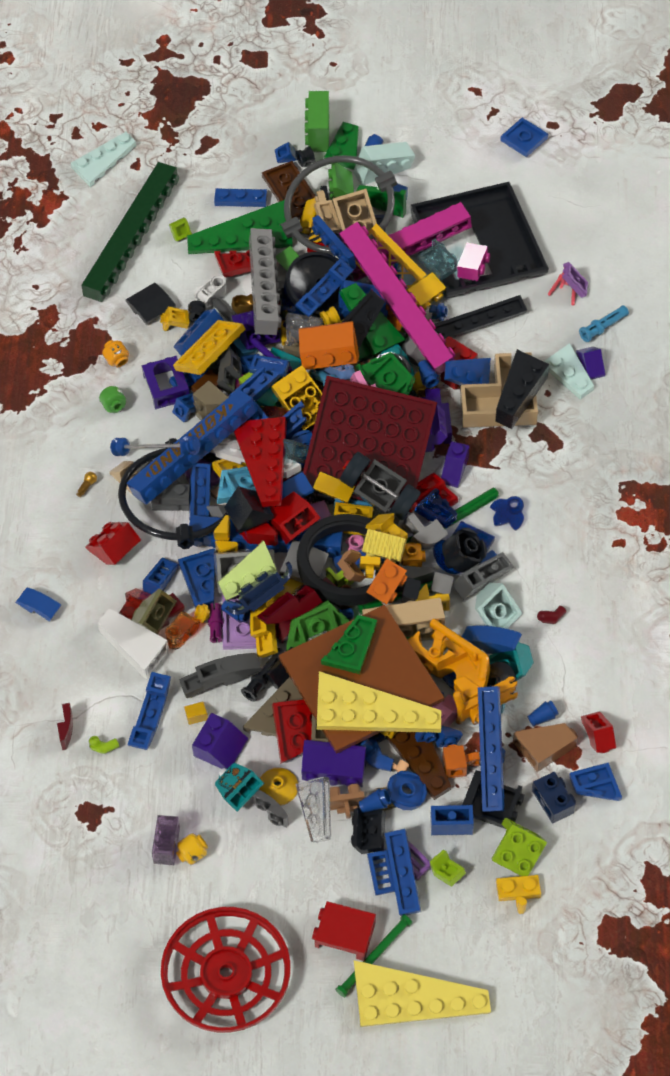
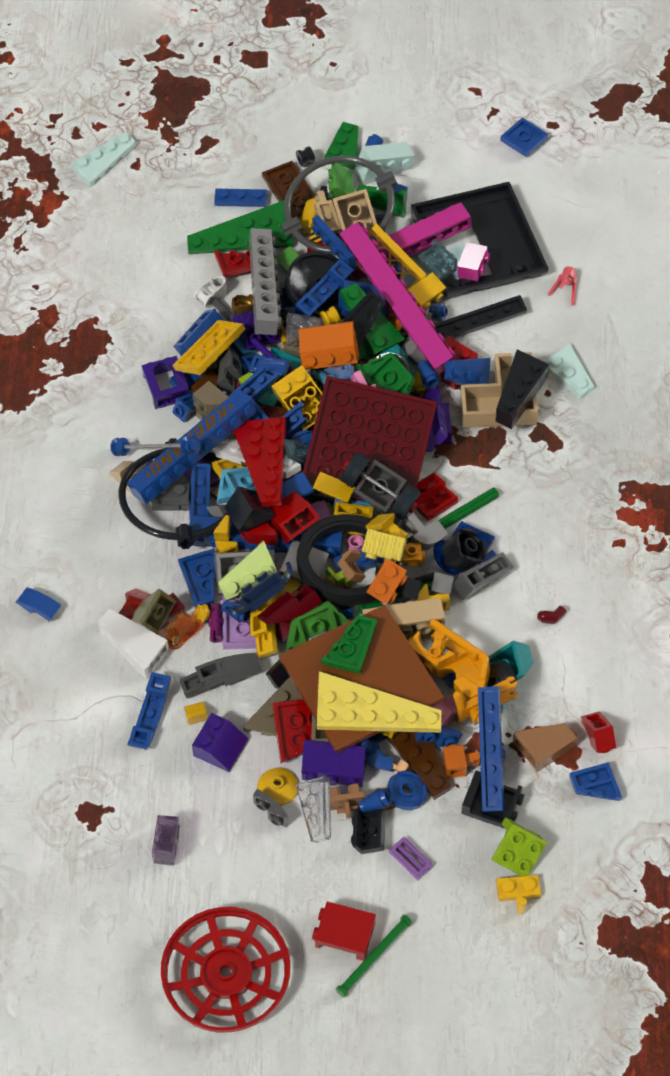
(65, 728): dark red slope -> none
(89, 479): piece -> none
(102, 747): lime arm -> none
(111, 398): bright green head -> none
(113, 542): red slope -> none
(115, 353): light orange head -> none
(130, 232): dark green brick -> none
(150, 303): black slope -> none
(150, 585): blue slope -> none
(175, 317): yellow bracket -> none
(180, 229): lime tile -> none
(192, 848): yellow head -> none
(195, 310): black wheel -> none
(237, 785): teal torso -> none
(258, 681): black pin -> none
(285, 153): blue slope -> none
(318, 121): bright green brick -> none
(369, 564): yellow tile -> none
(376, 856): blue slope -> none
(402, 872): blue plate -> none
(402, 997): light yellow wing -> none
(435, 507): clear blue wing -> none
(446, 869): lime bracket -> none
(452, 820): blue brick -> none
(455, 463): dark purple slope -> none
(492, 638): blue slope -> none
(497, 606): light aqua slope -> none
(506, 514): clear blue plate -> none
(544, 713): blue cone -> none
(554, 797): dark blue brick -> none
(575, 279): medium lavender tile -> none
(592, 361): dark purple slope -> none
(597, 326): dark azure pin -> none

